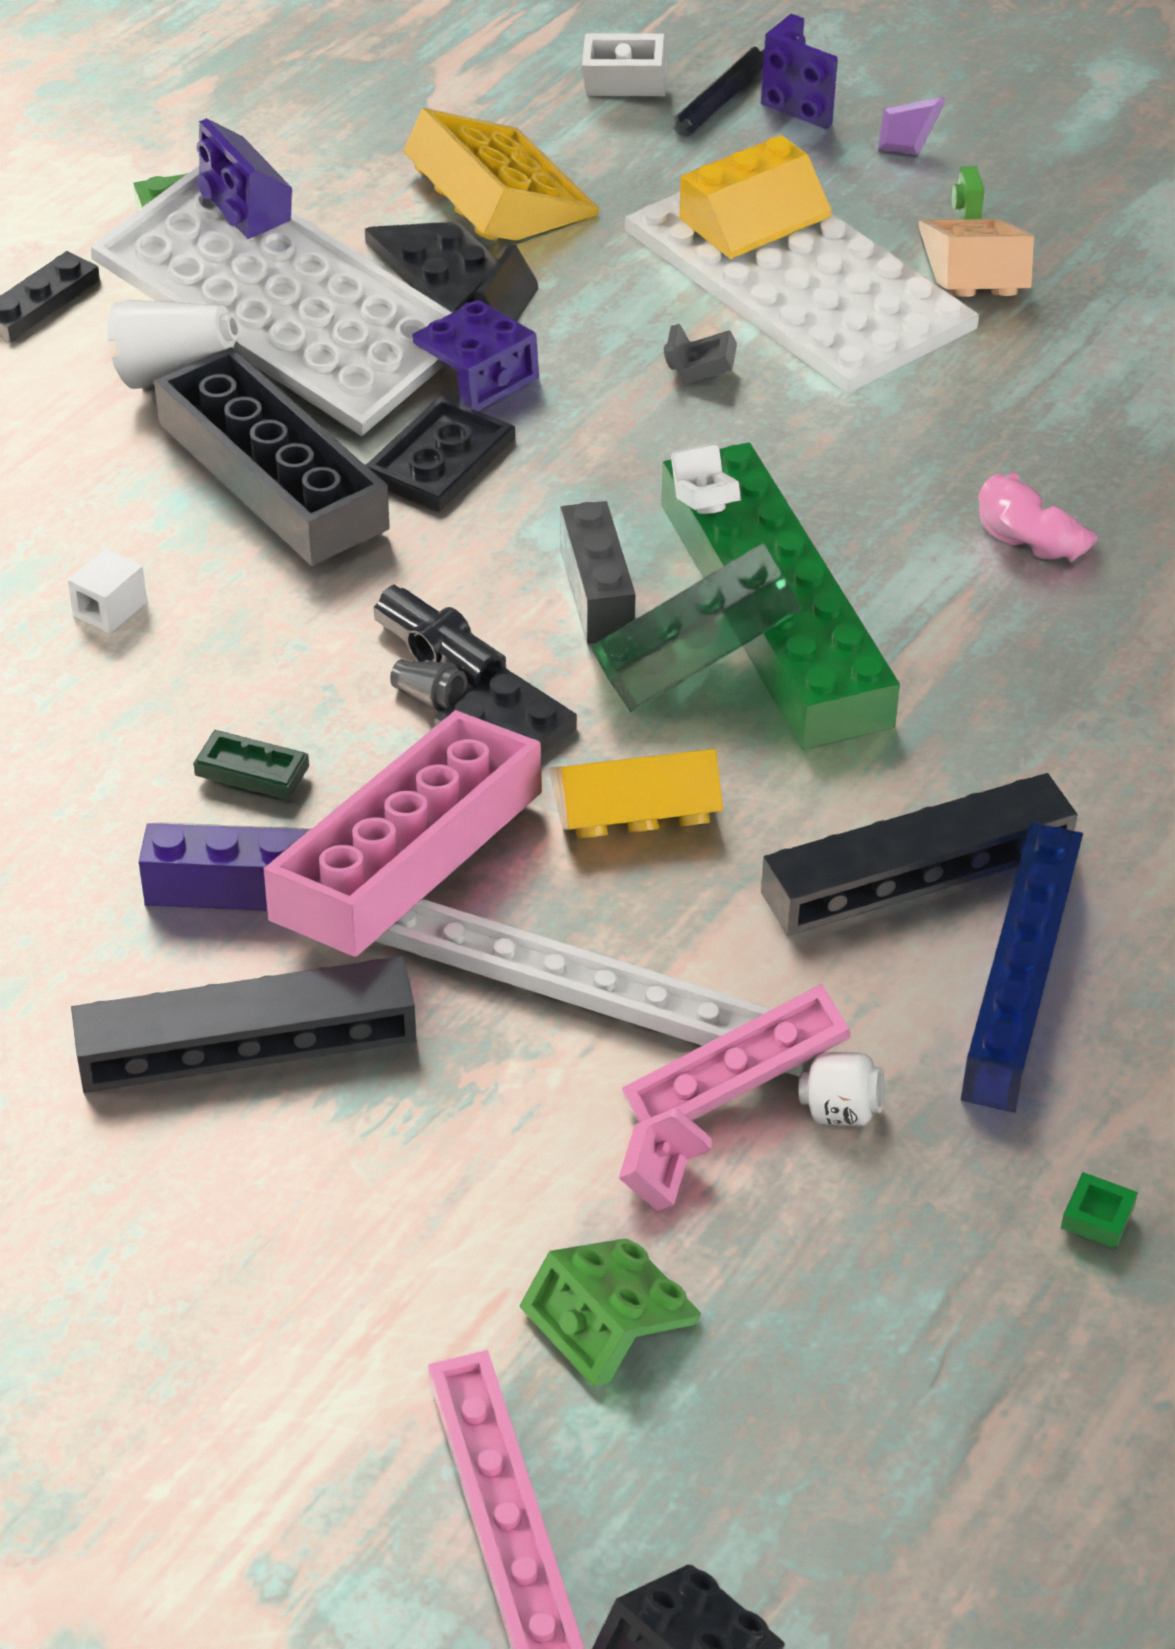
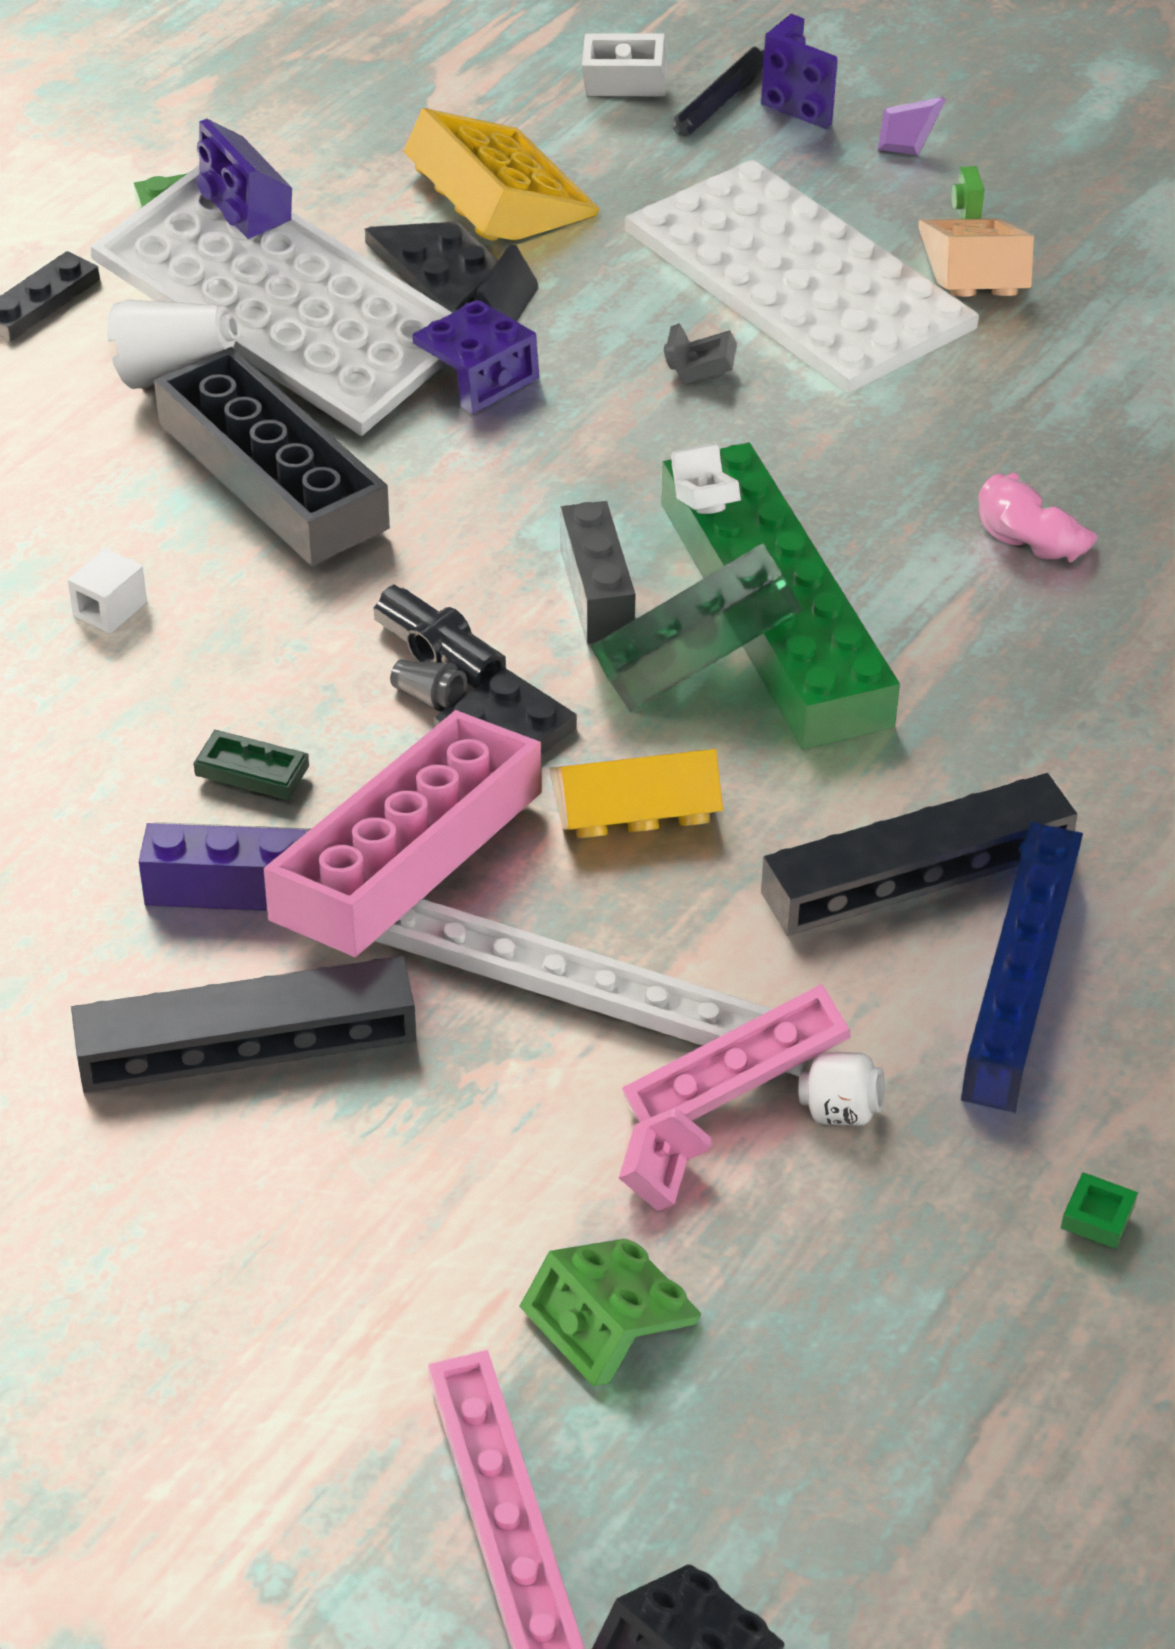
(441, 453): black tile -> none
(753, 197): yellow slope -> none

